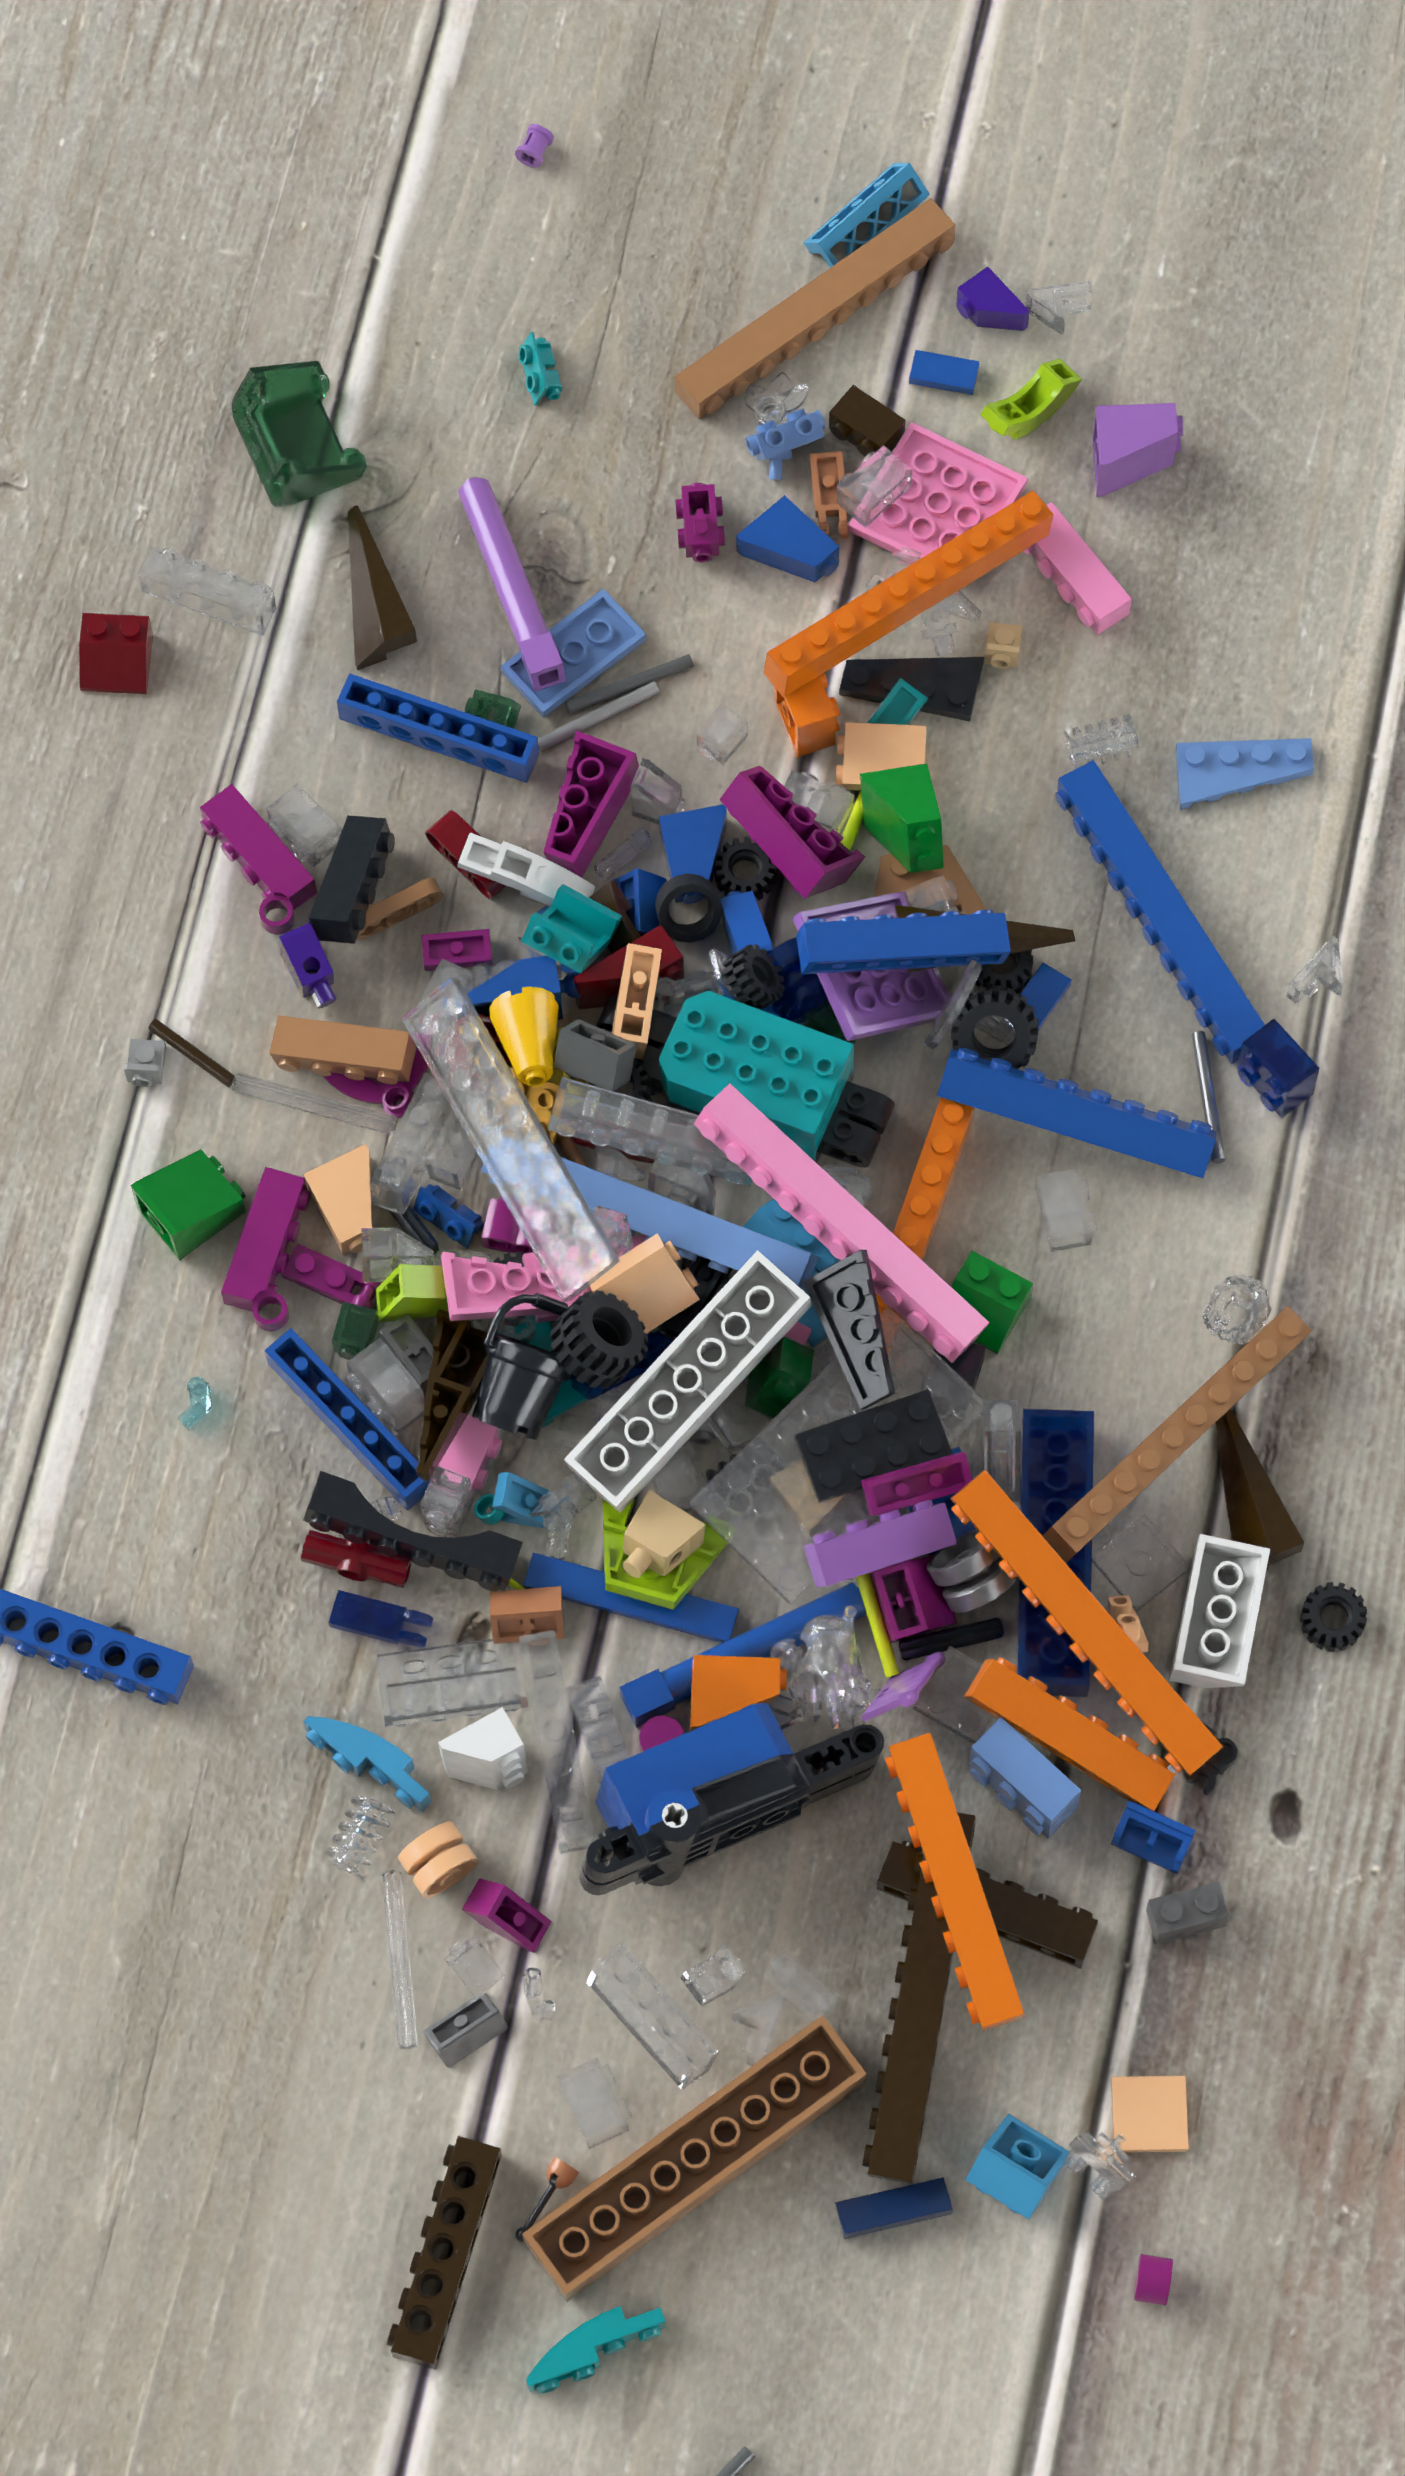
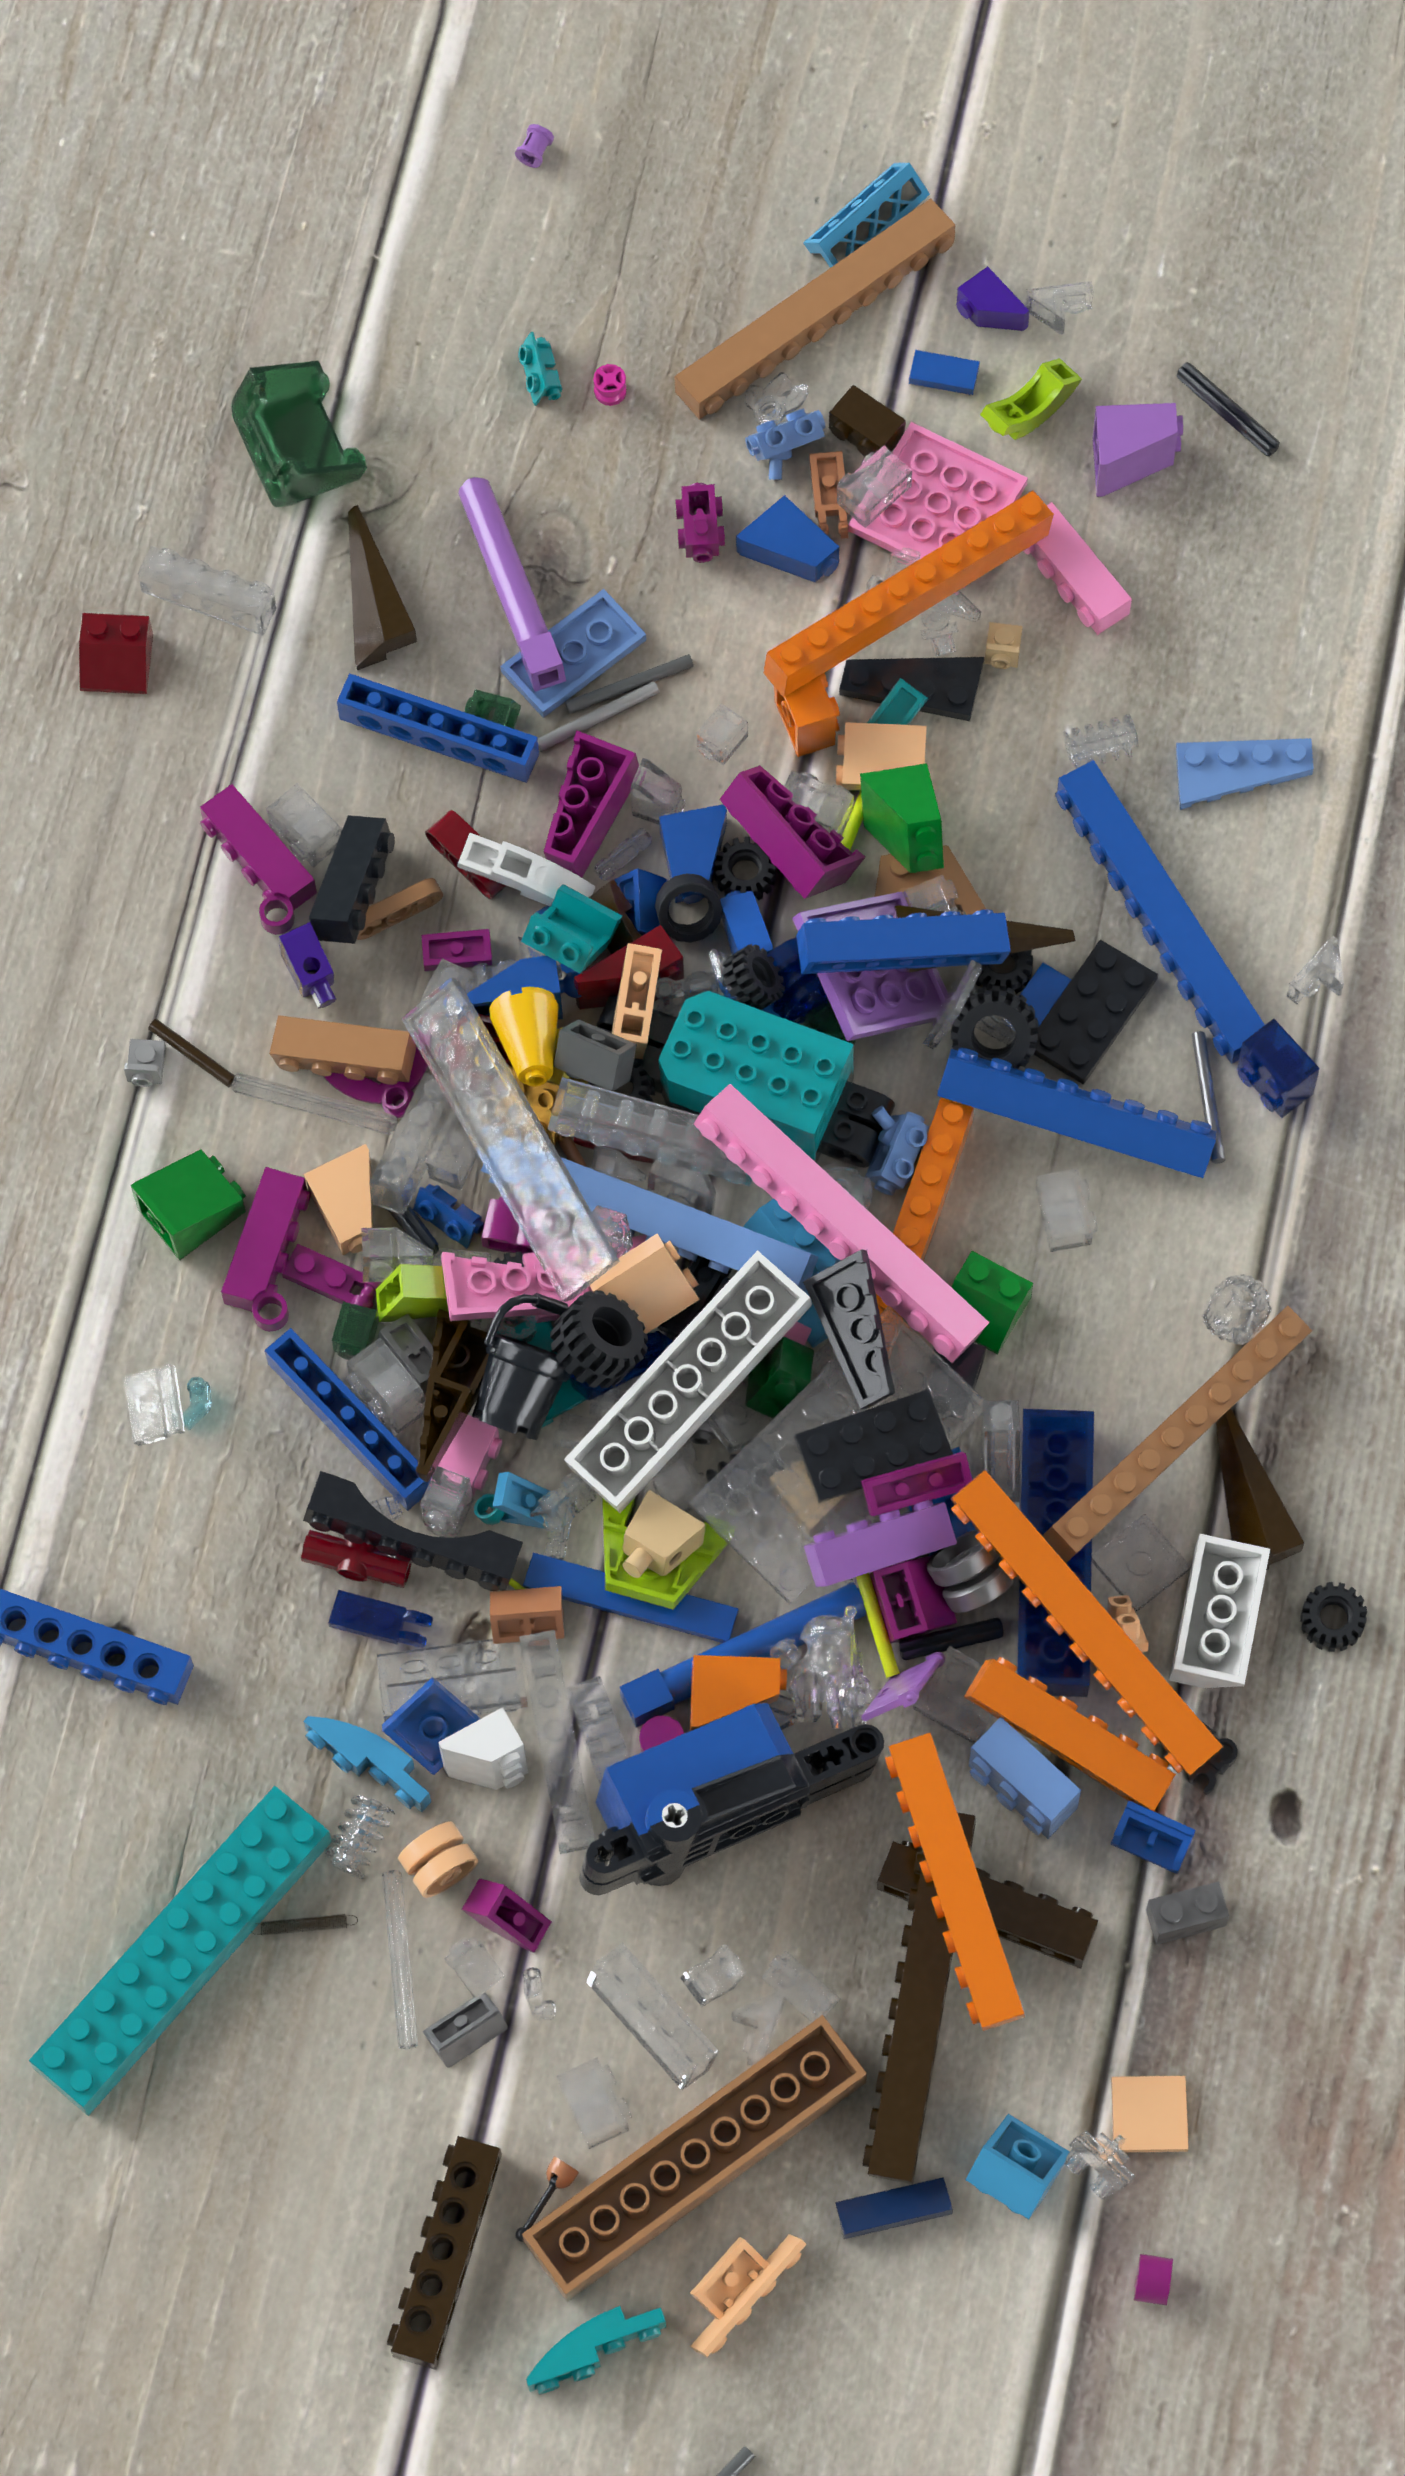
(154, 1405): none -> clear plate
(181, 1950): none -> teal brick
(332, 1918): none -> dark brown piece
(426, 1720): none -> blue plate
(610, 376): none -> dark pink wheel
(737, 2284): none -> light nougat bracket
(897, 1150): none -> medium blue brick
(1093, 1011): none -> black piece
(1228, 409): none -> black axle

